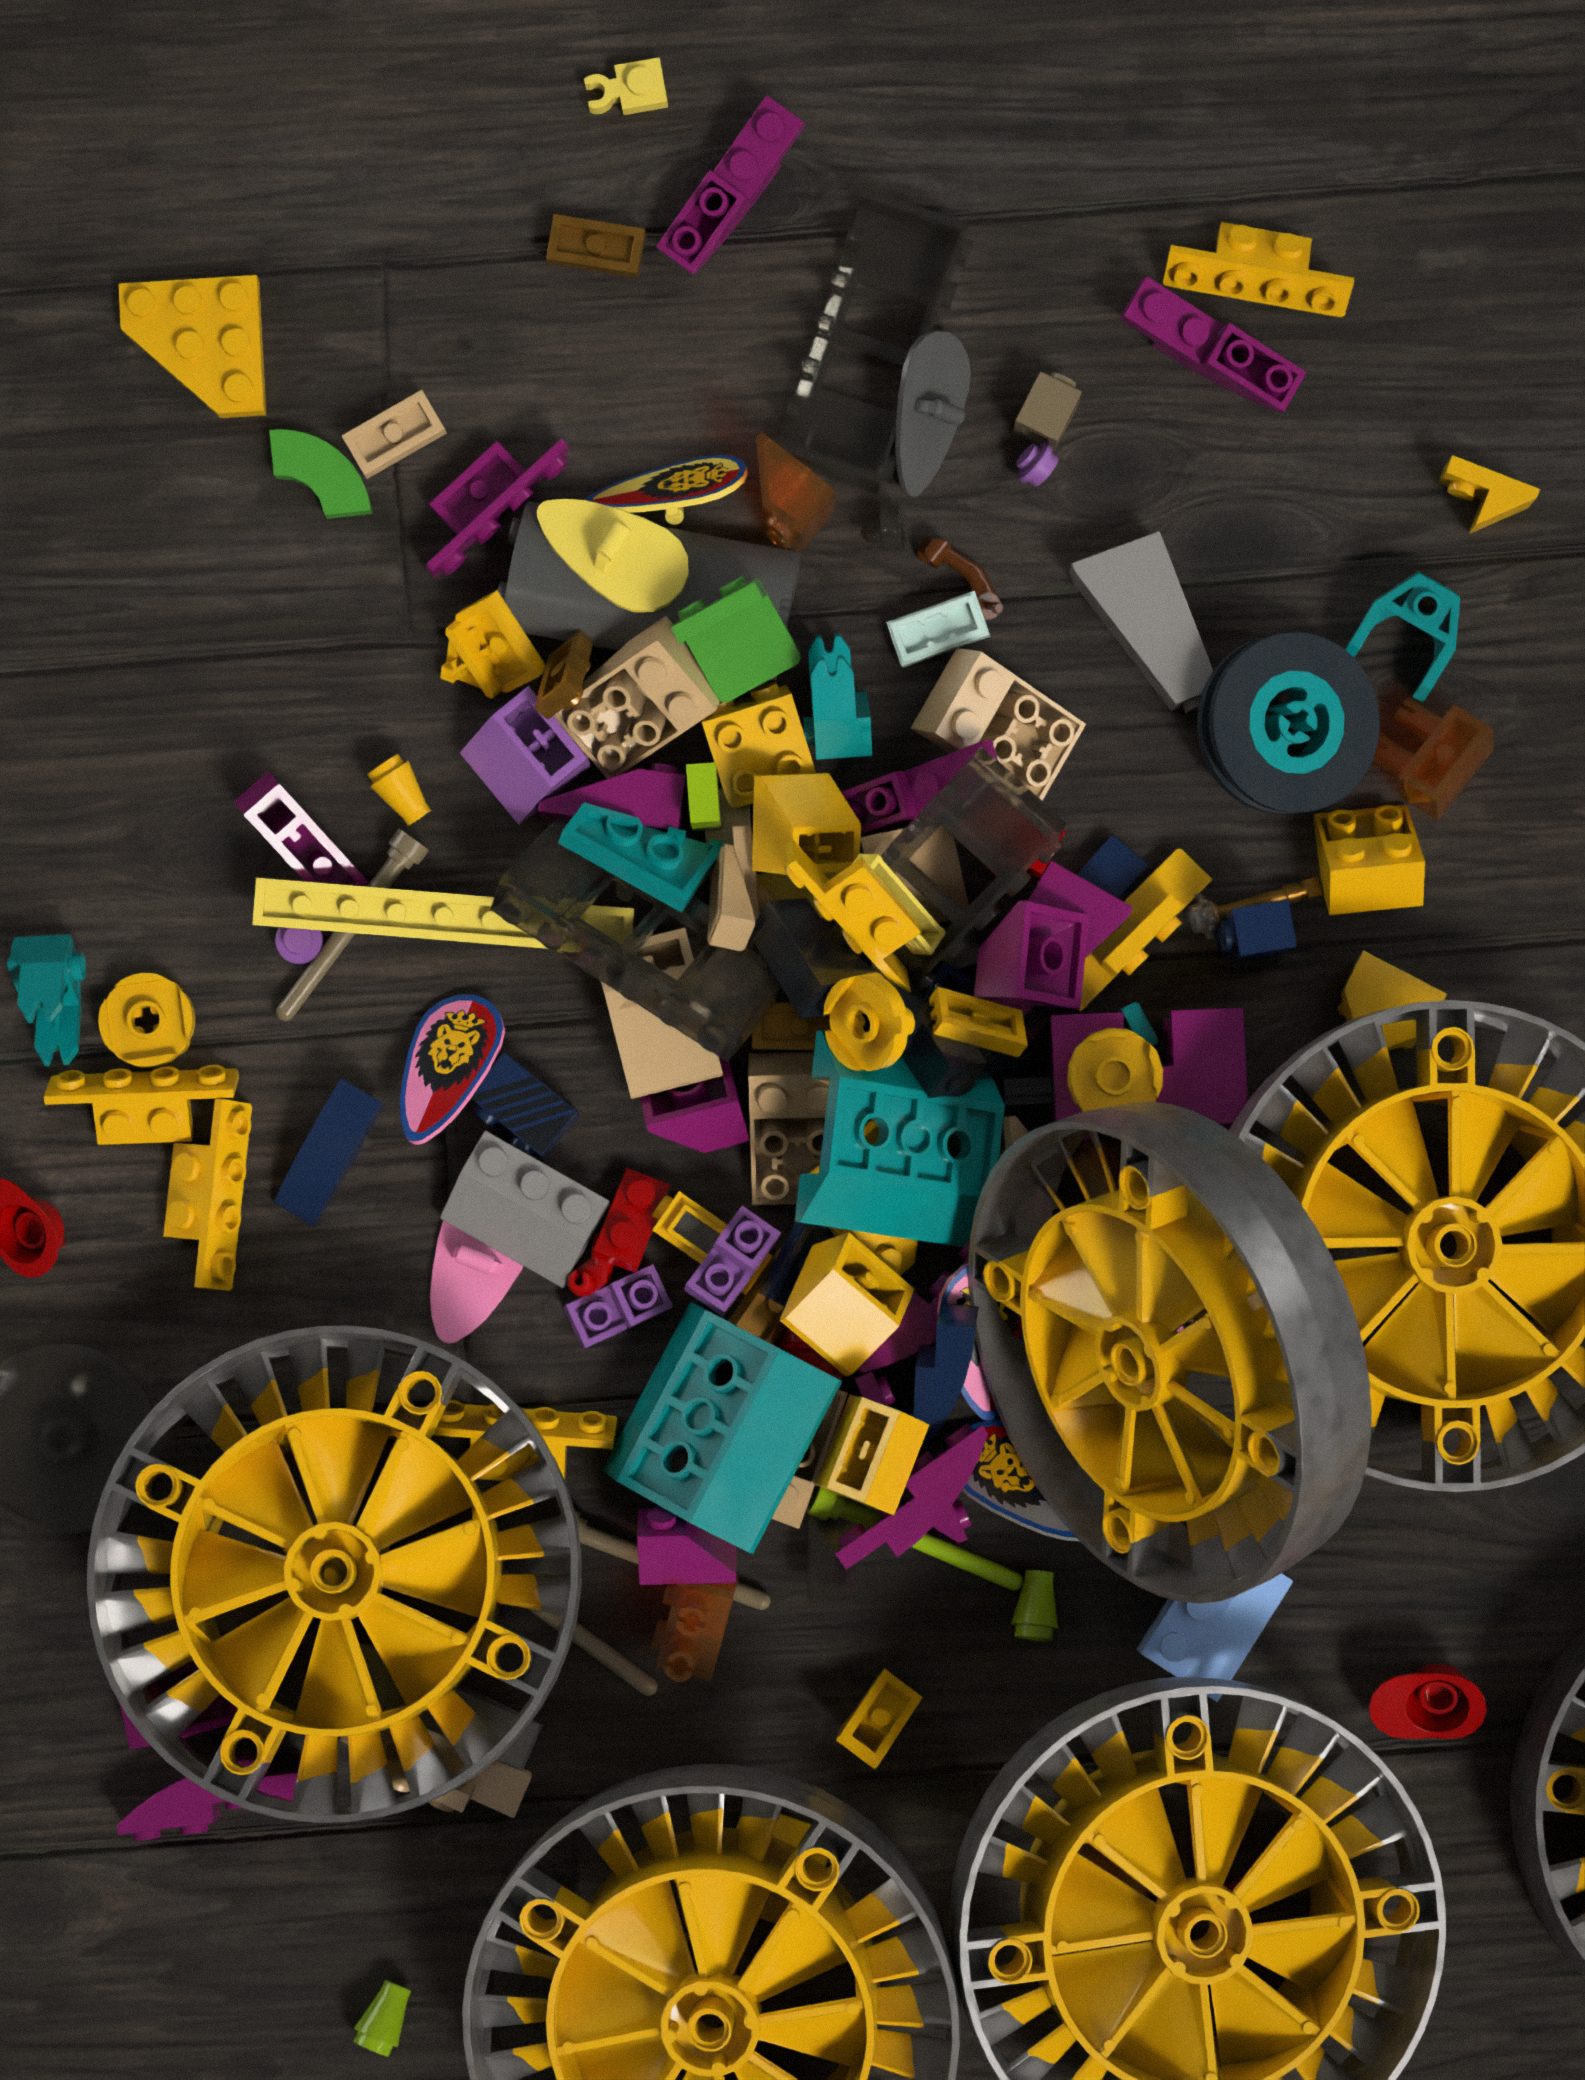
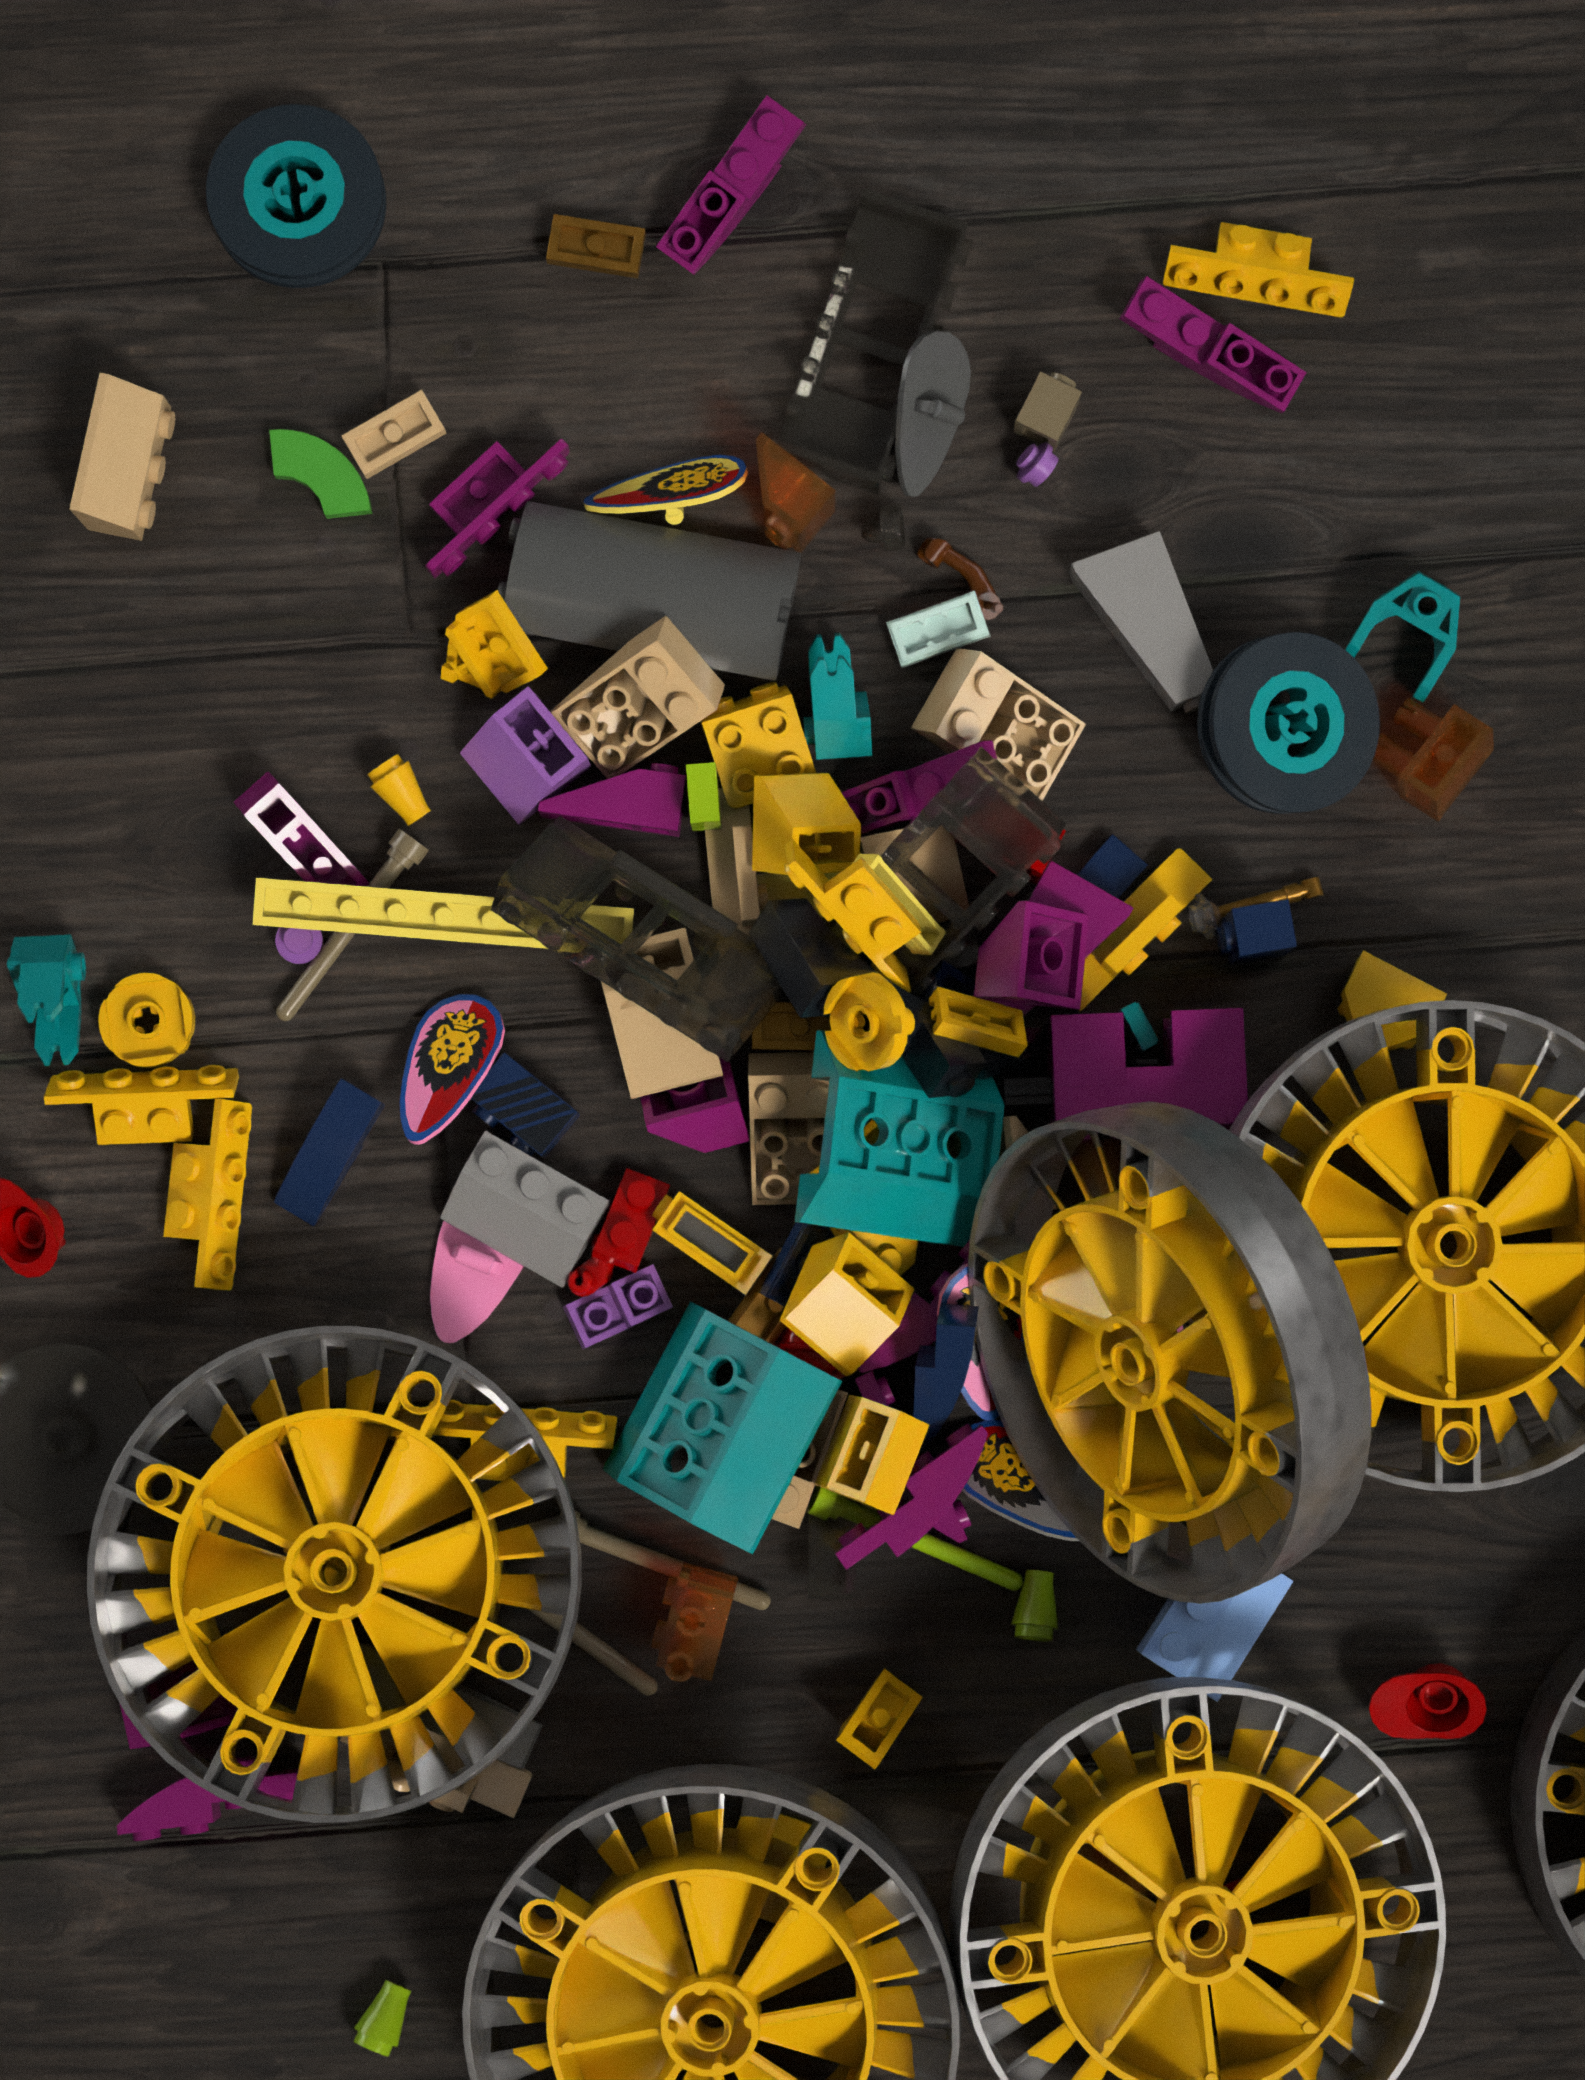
(122, 458): none -> tan slope
(203, 337): yellow plate -> none
(243, 202): none -> black wheel
(564, 676): pearl gold plate -> none
(616, 553): light yellow shield -> none
(637, 87): light yellow plate -> none
(647, 858): teal wing -> none
(681, 1552): magenta slope -> none
(730, 907): tan slope -> none
(732, 1261): medium lavender slope -> none
(737, 638): bright green bracket -> none
(1114, 1070): yellow tile -> none
(1369, 859): yellow slope -> none
(1498, 493): yellow slope -> none

